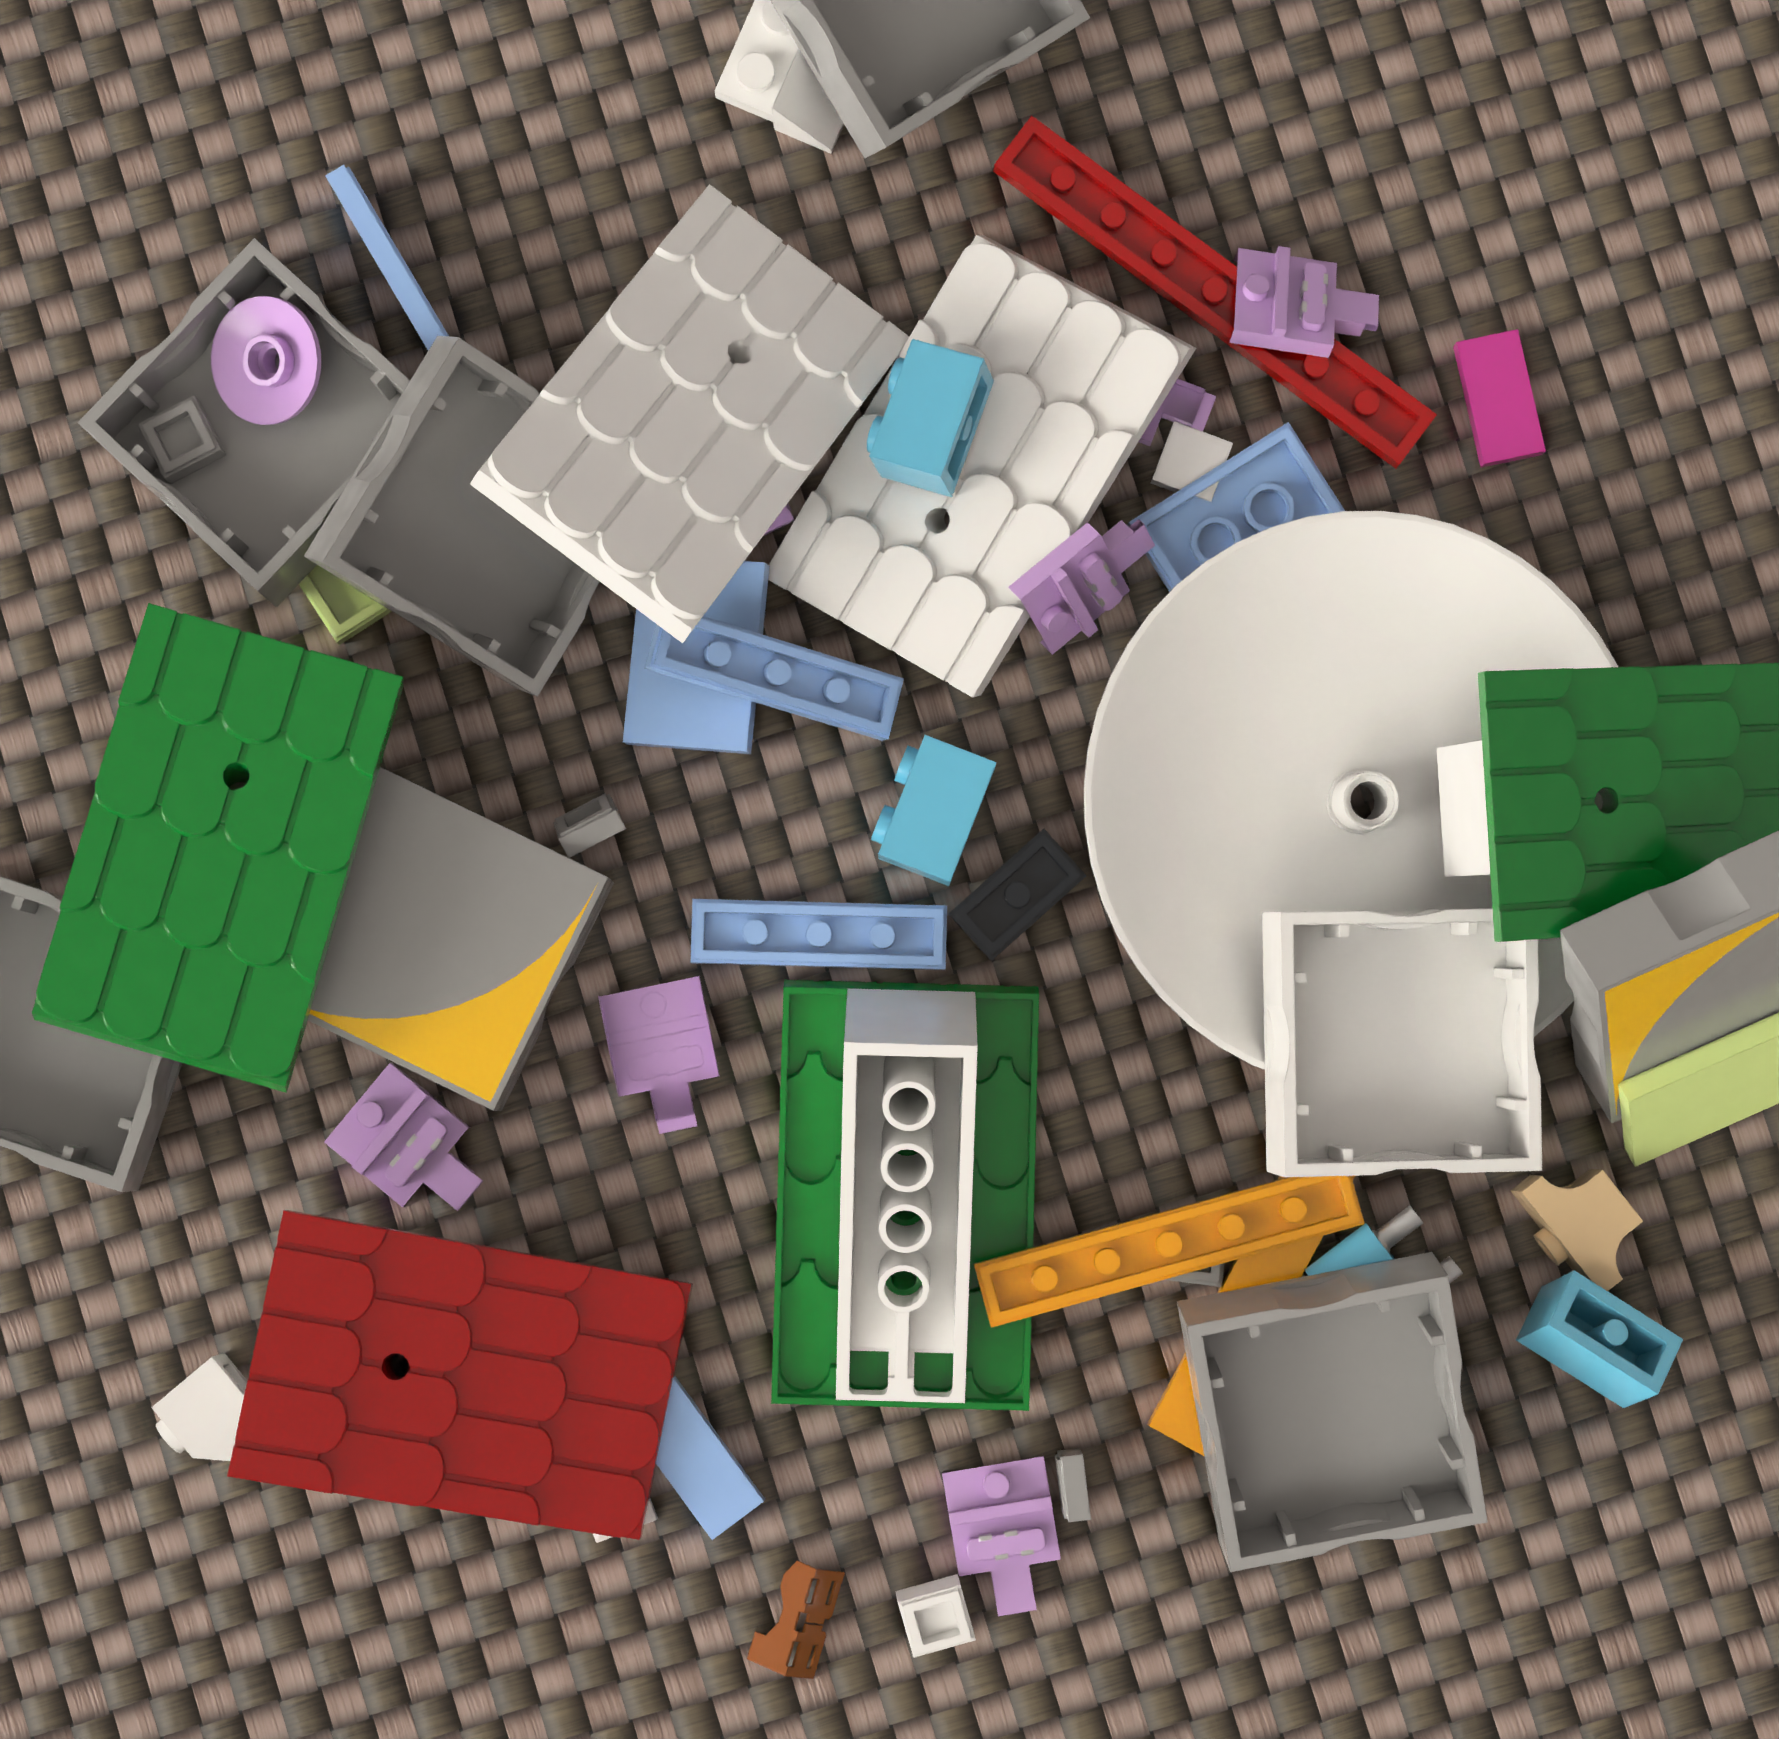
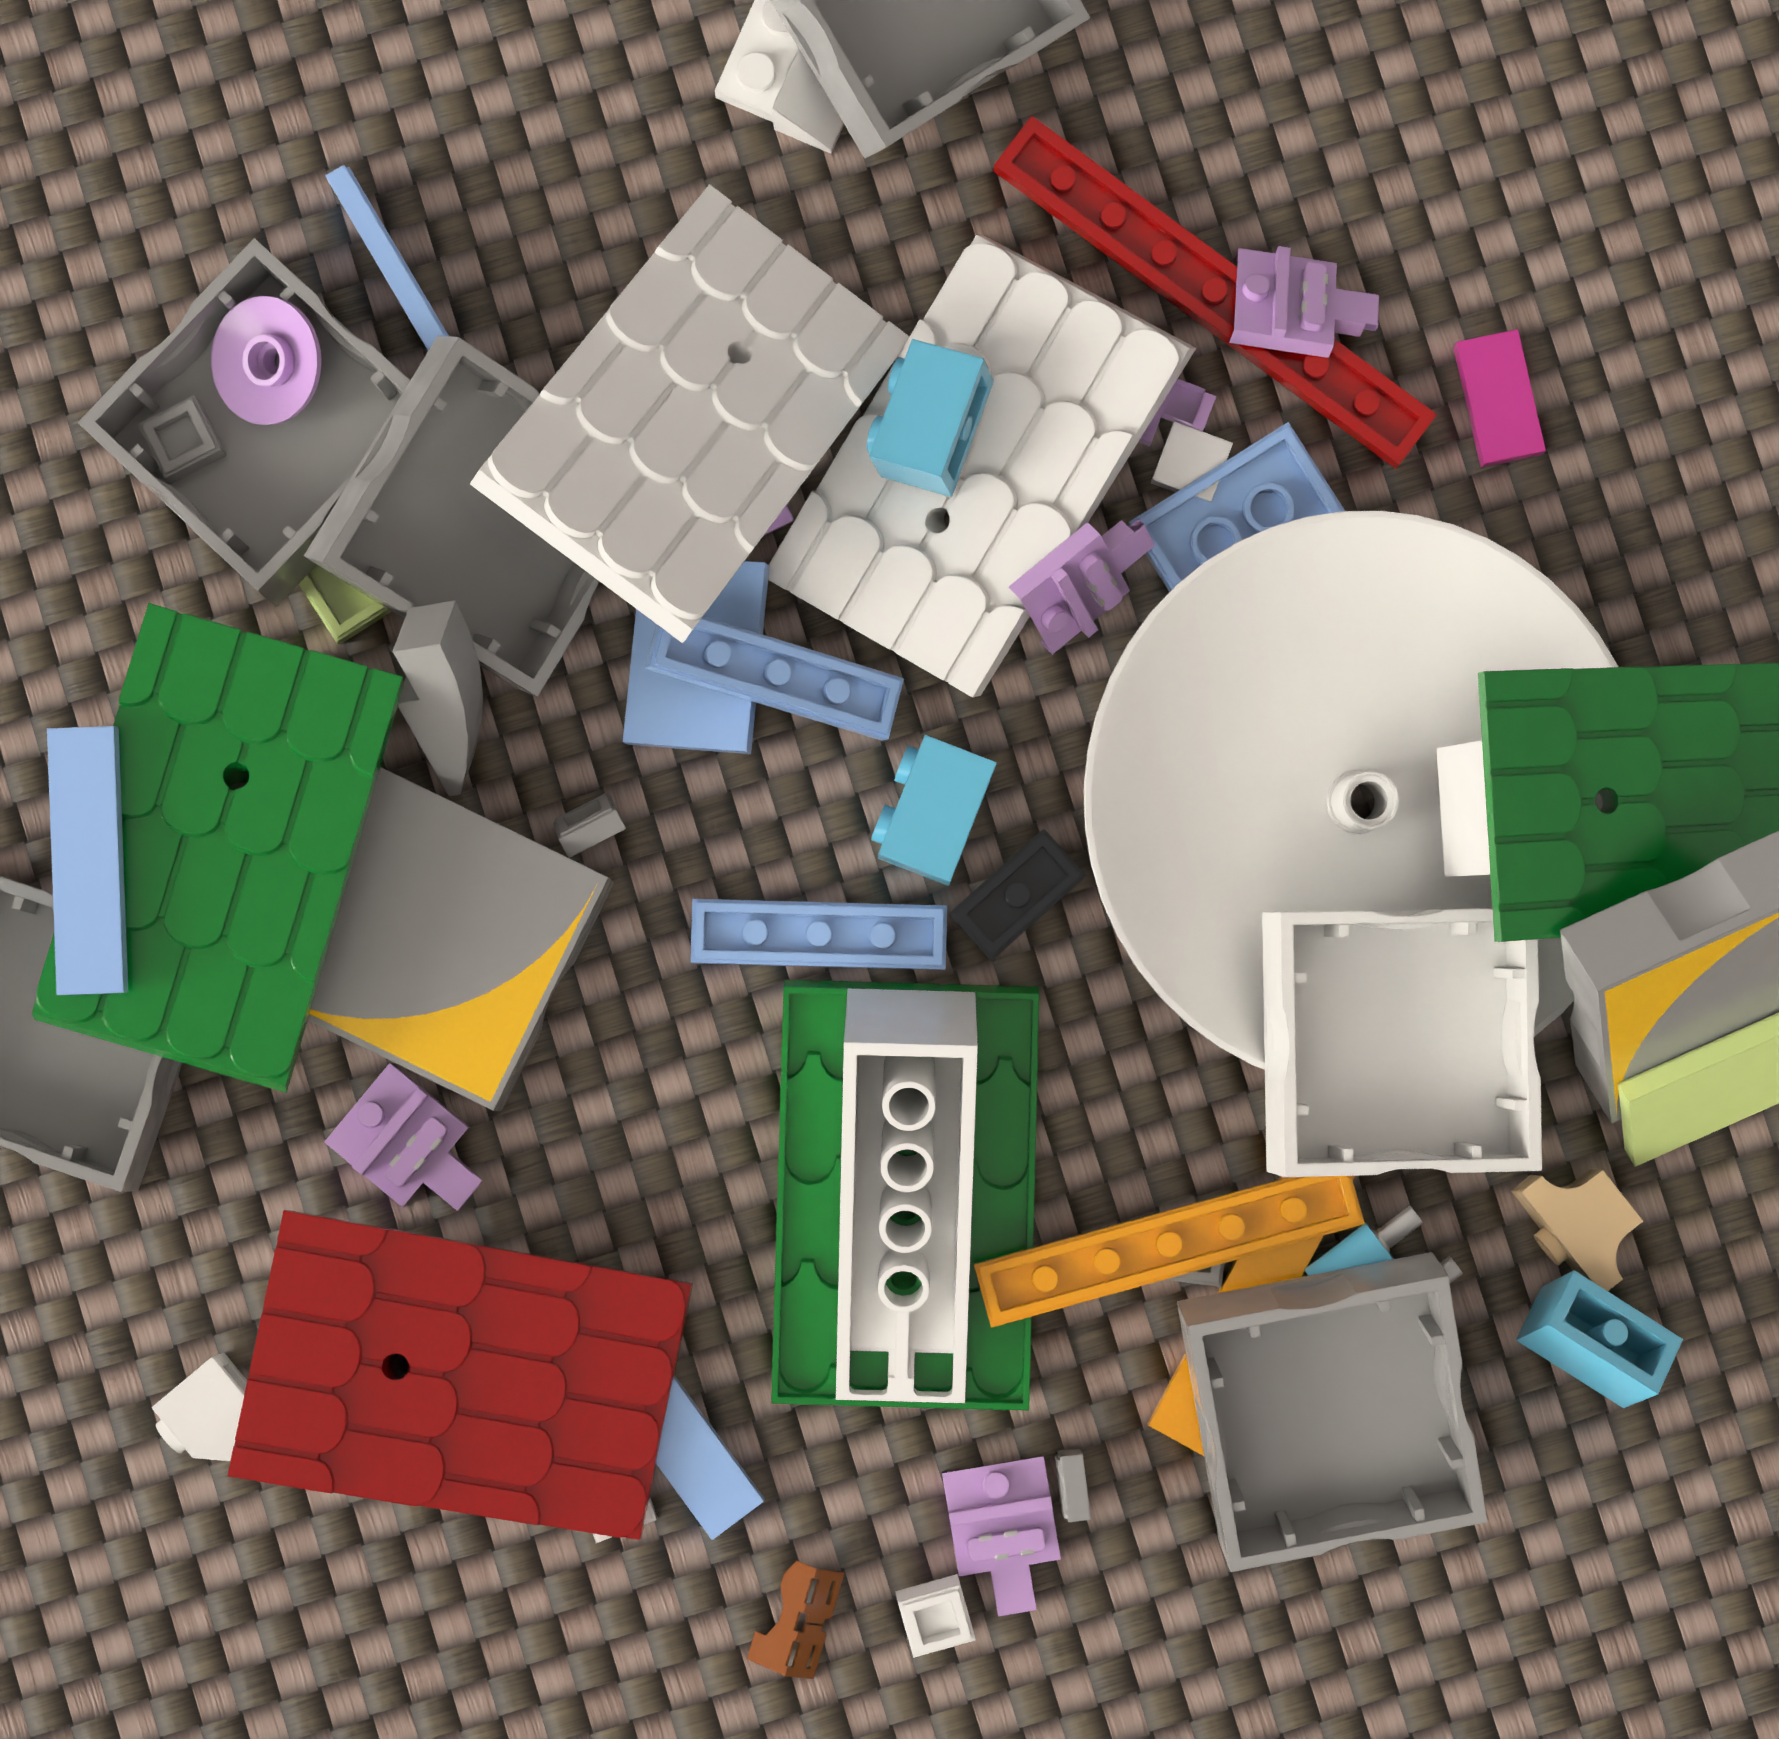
(87, 860): none -> light blue tile
(441, 689): none -> light grey slope
(660, 1044): lavender piece -> none

